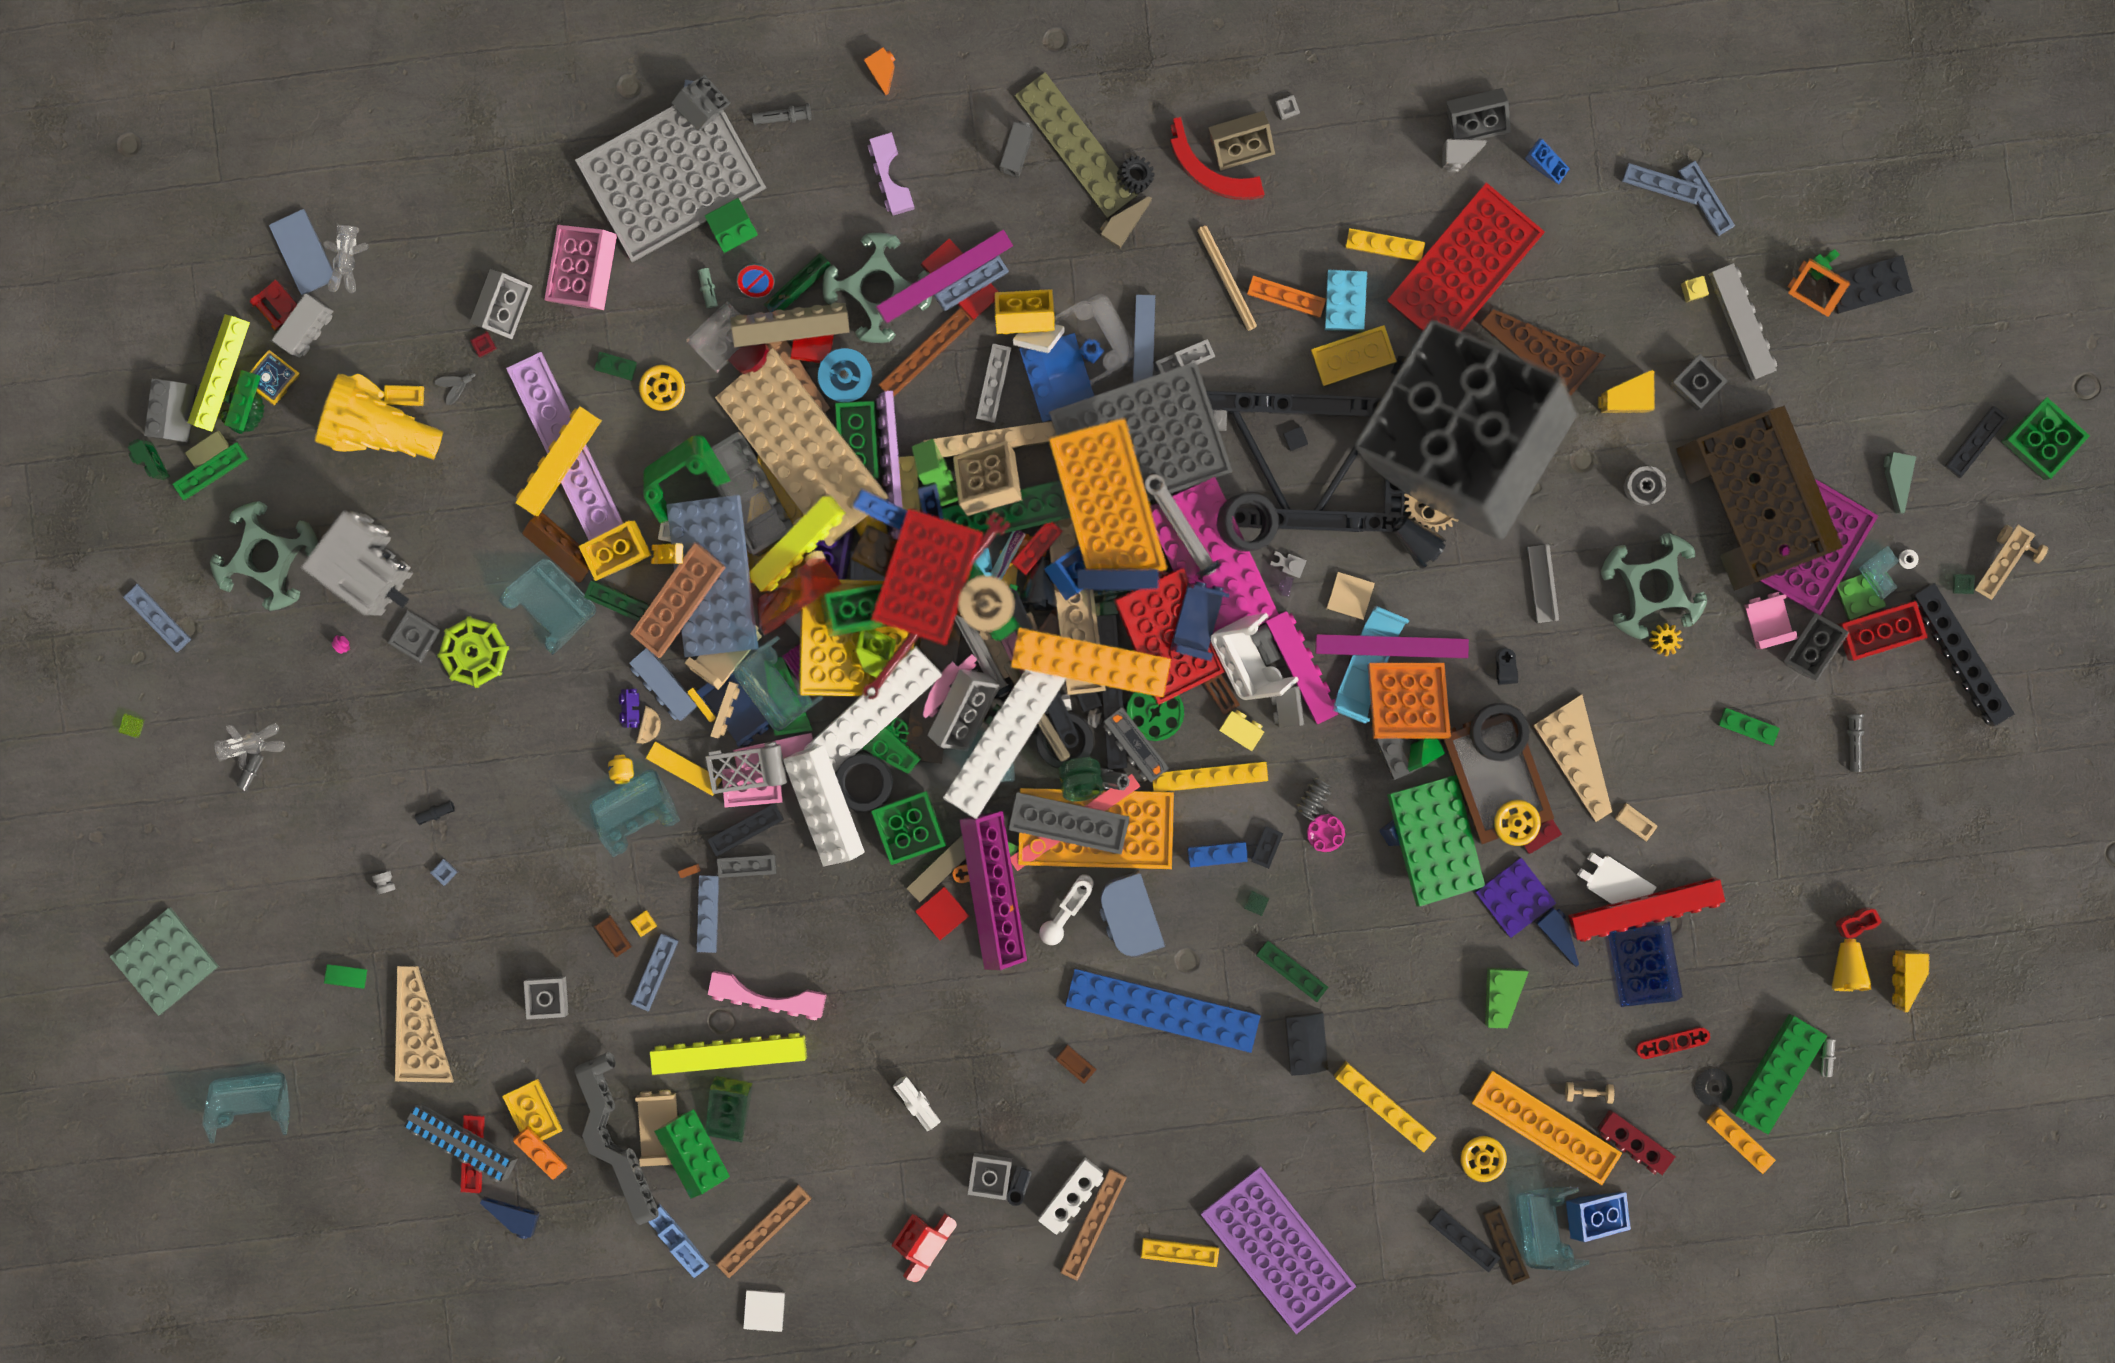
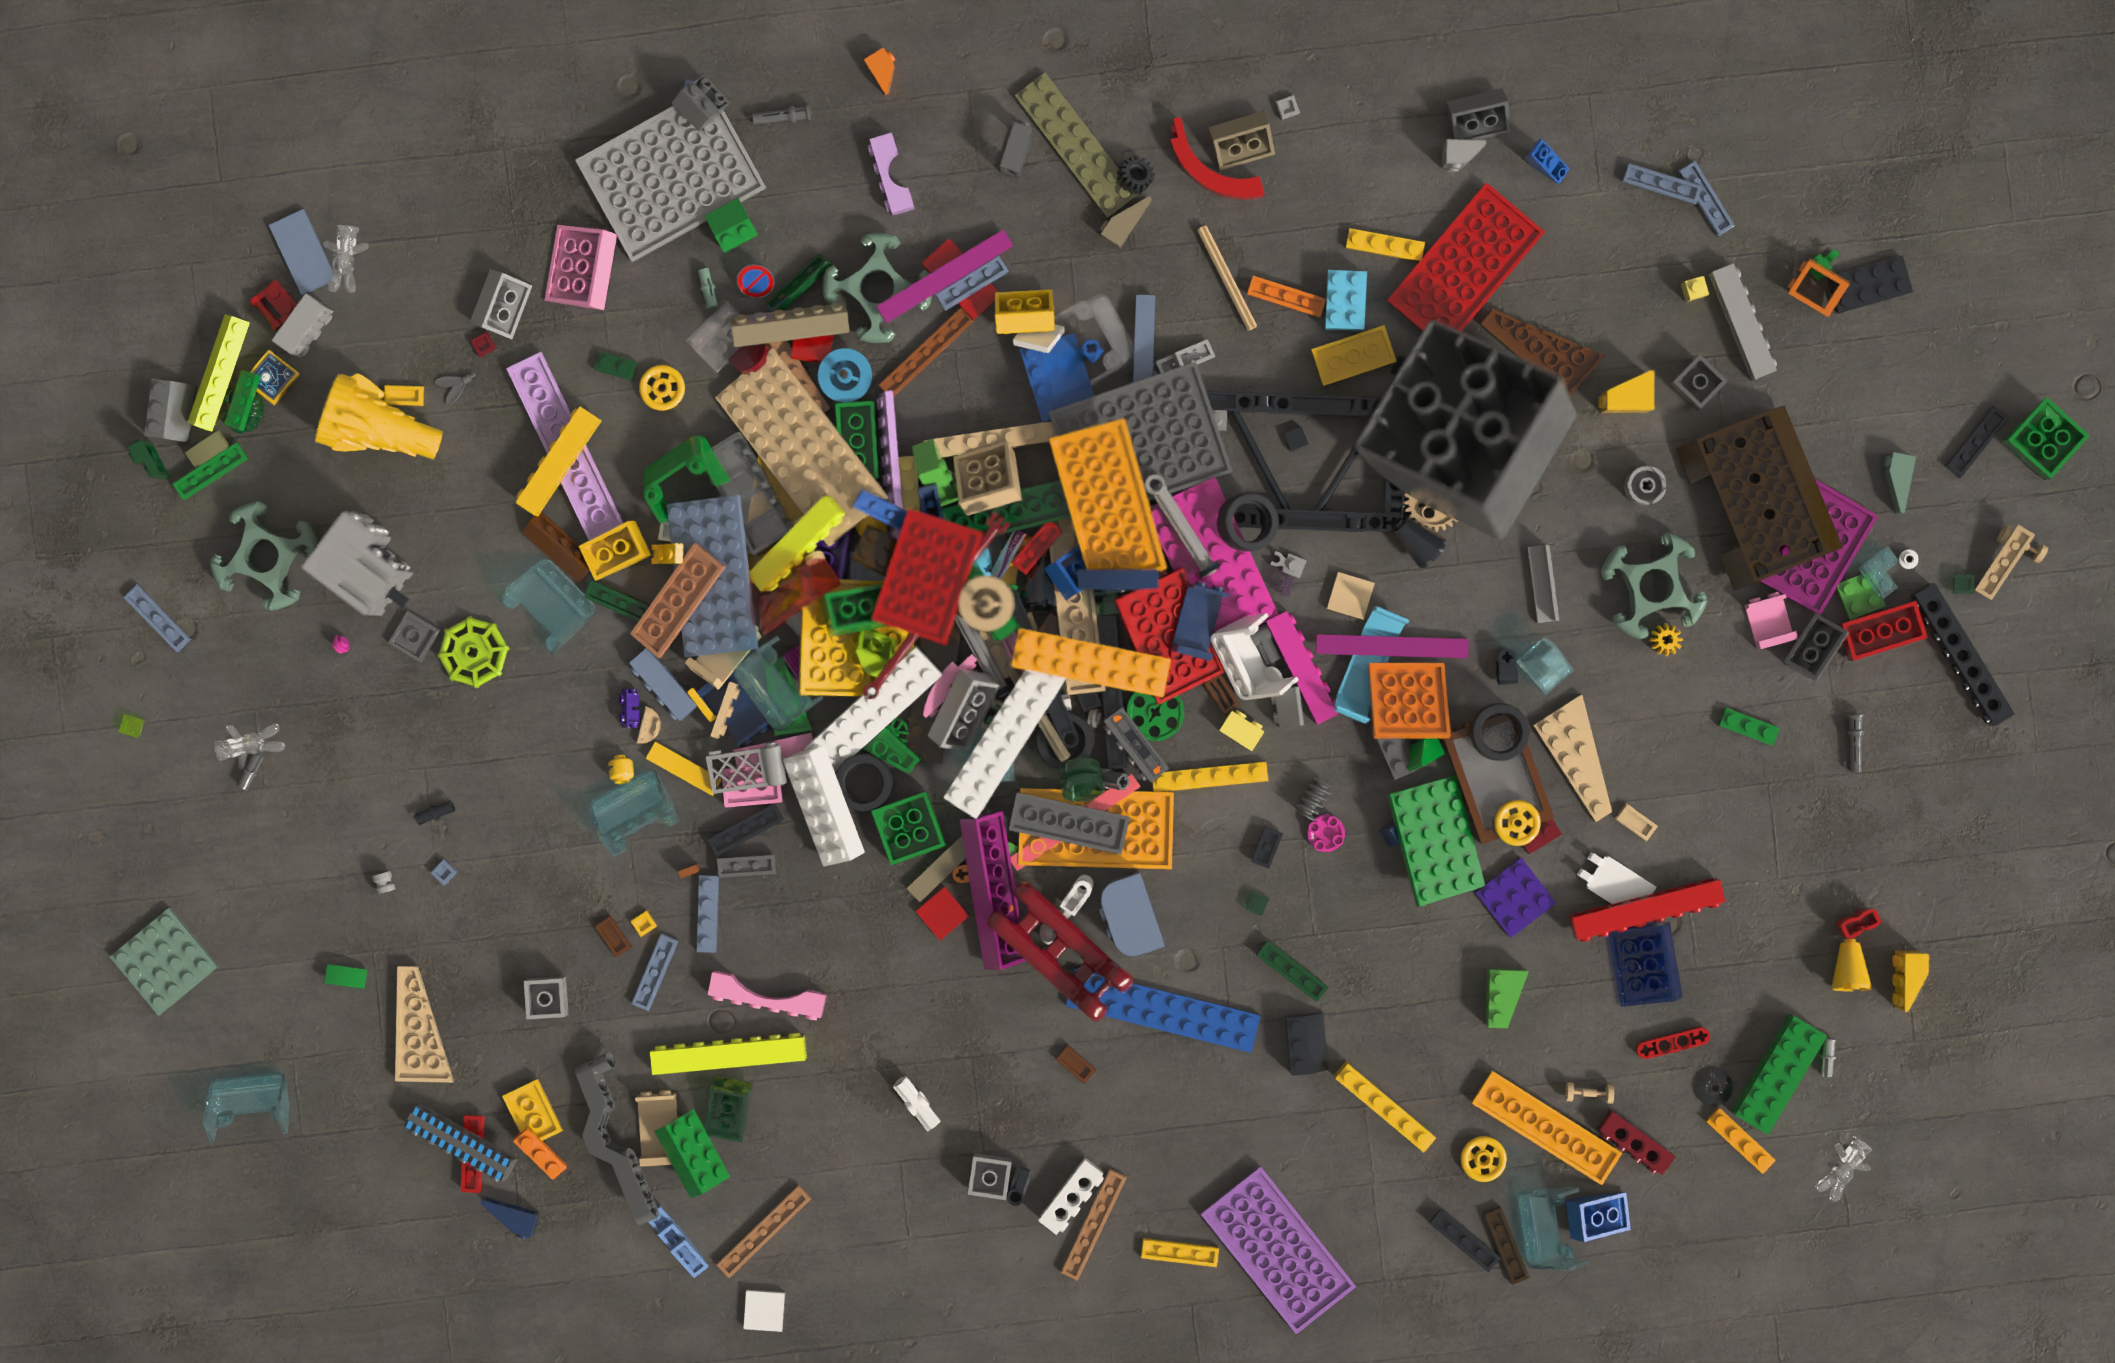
(922, 1243): plate -> none
(993, 383): light grey plate -> none
(1066, 937): none -> dark red beam
(1217, 854): blue brick -> none
(1545, 666): none -> clear light blue slope
(1558, 931): dark blue slope -> none
(1842, 1171): none -> clear animal

